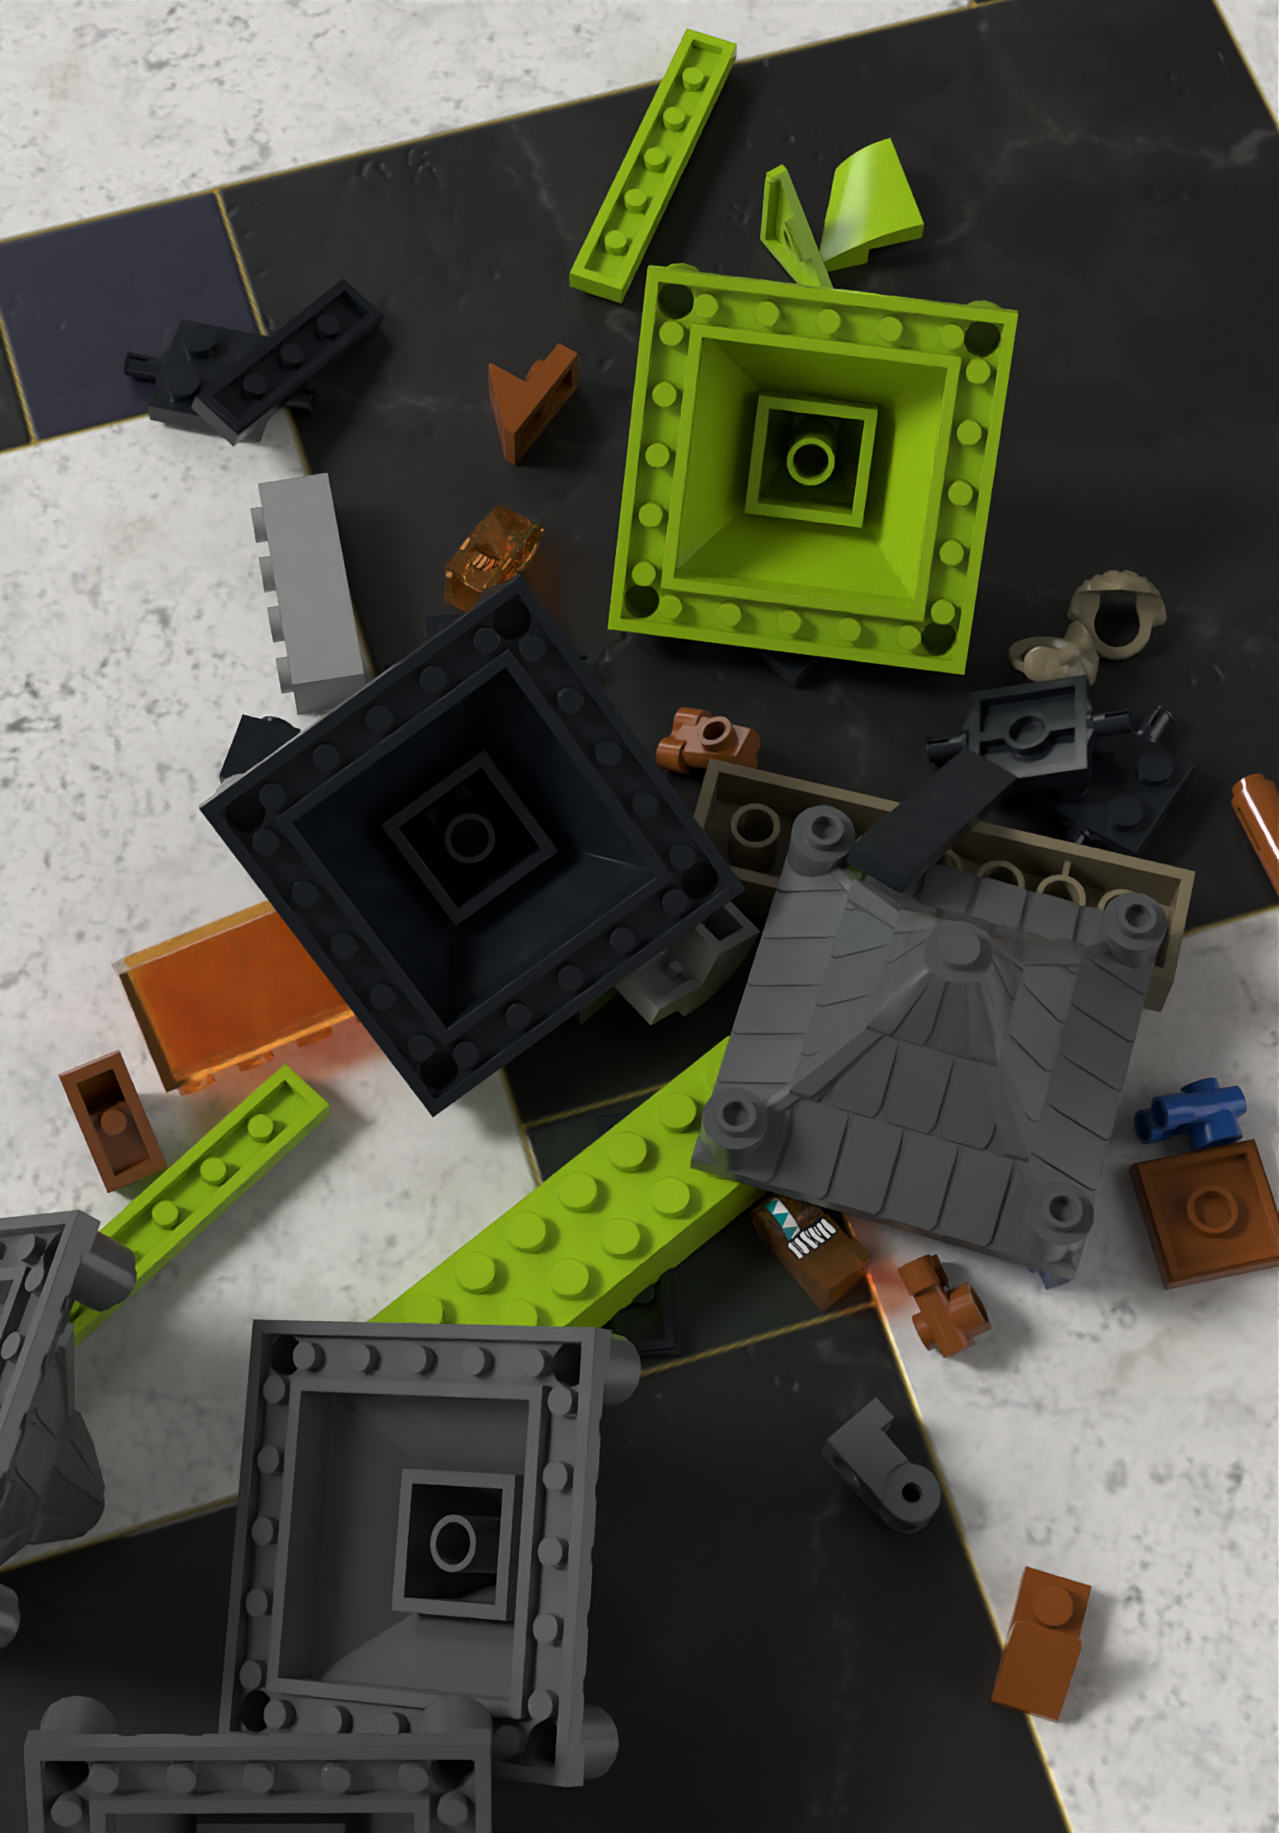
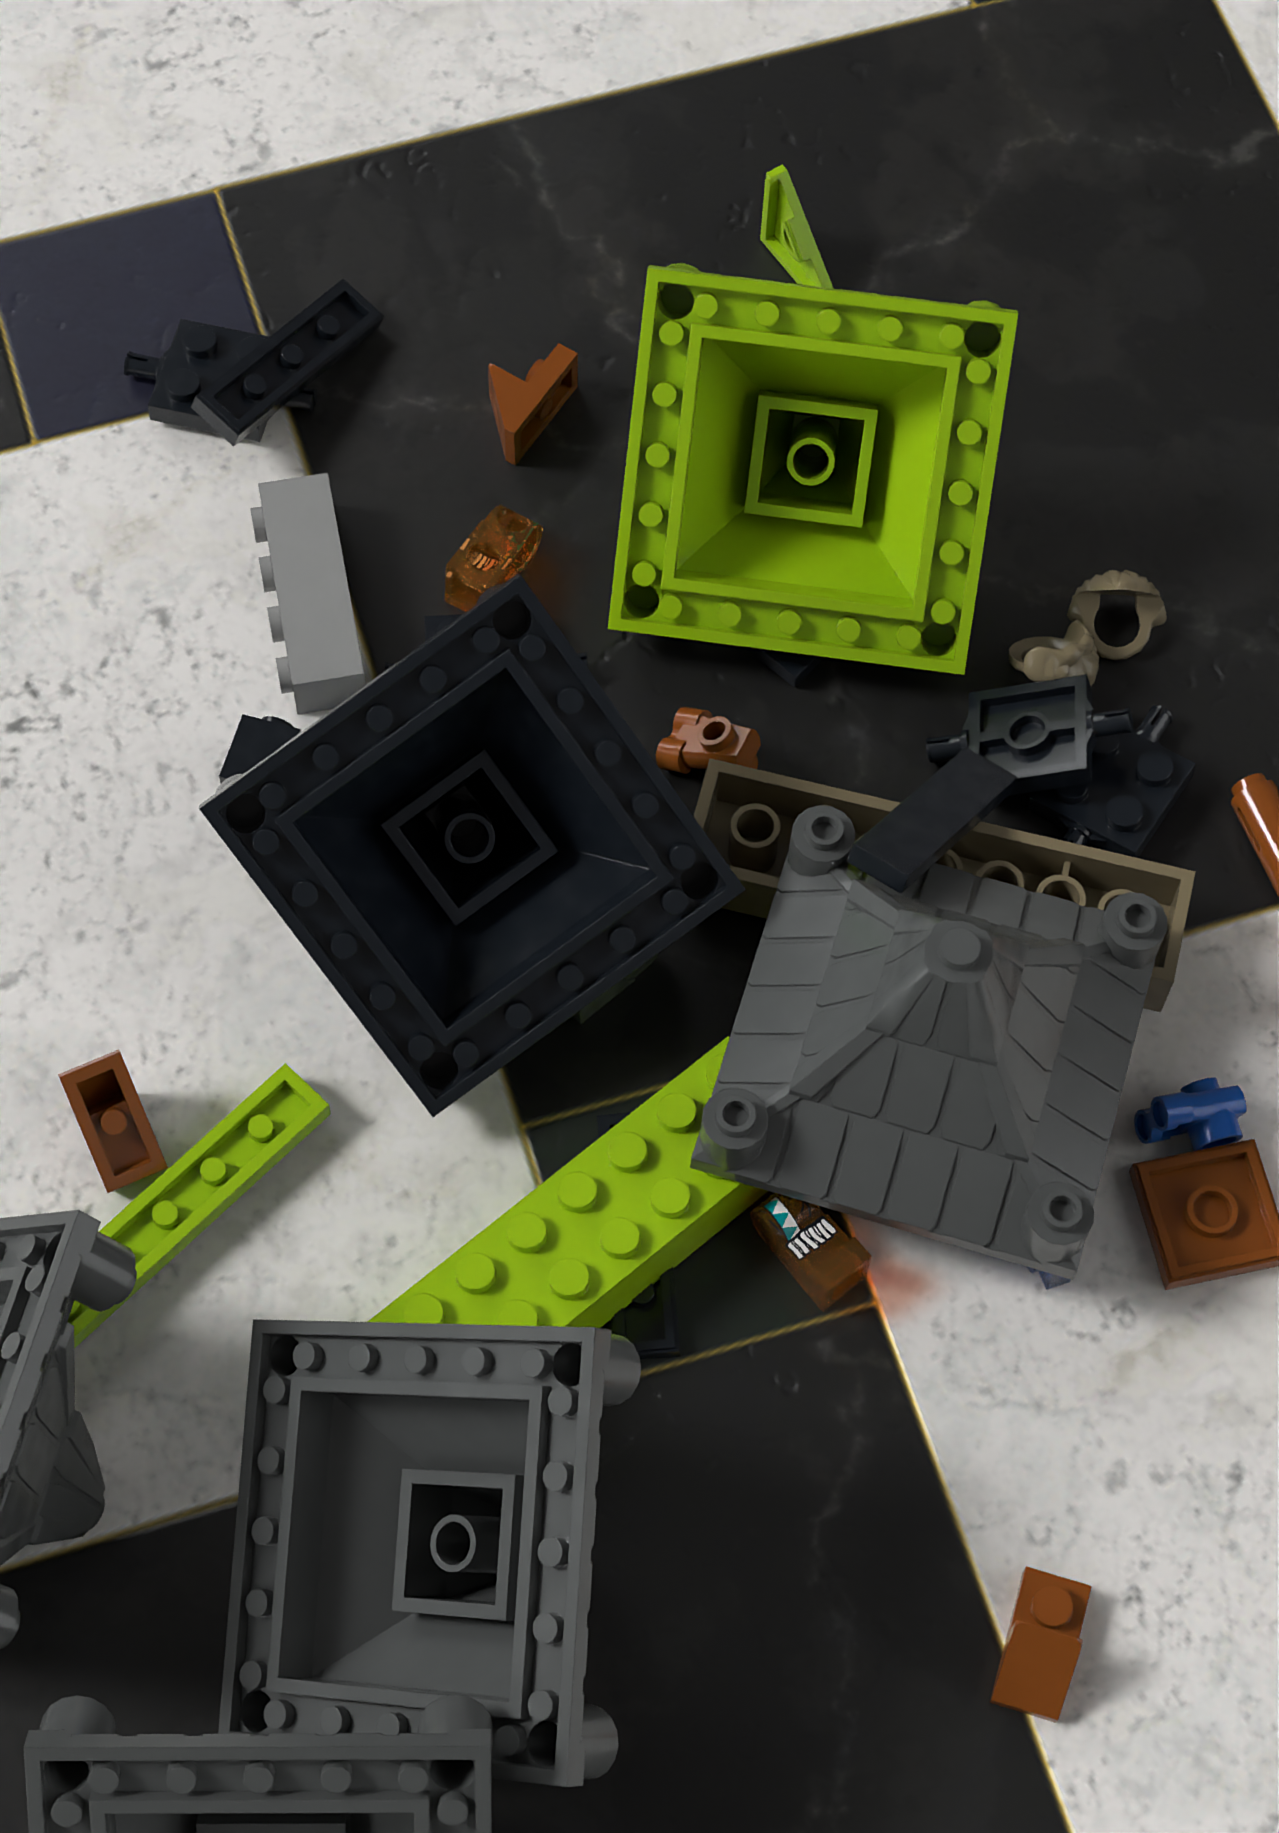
(226, 997): clear orange windscreen -> none
(653, 166): lime plate -> none
(691, 967): light grey brick -> none
(868, 207): lime slope -> none
(880, 1474): dark grey leg -> none
(947, 1315): dark orange plate -> none

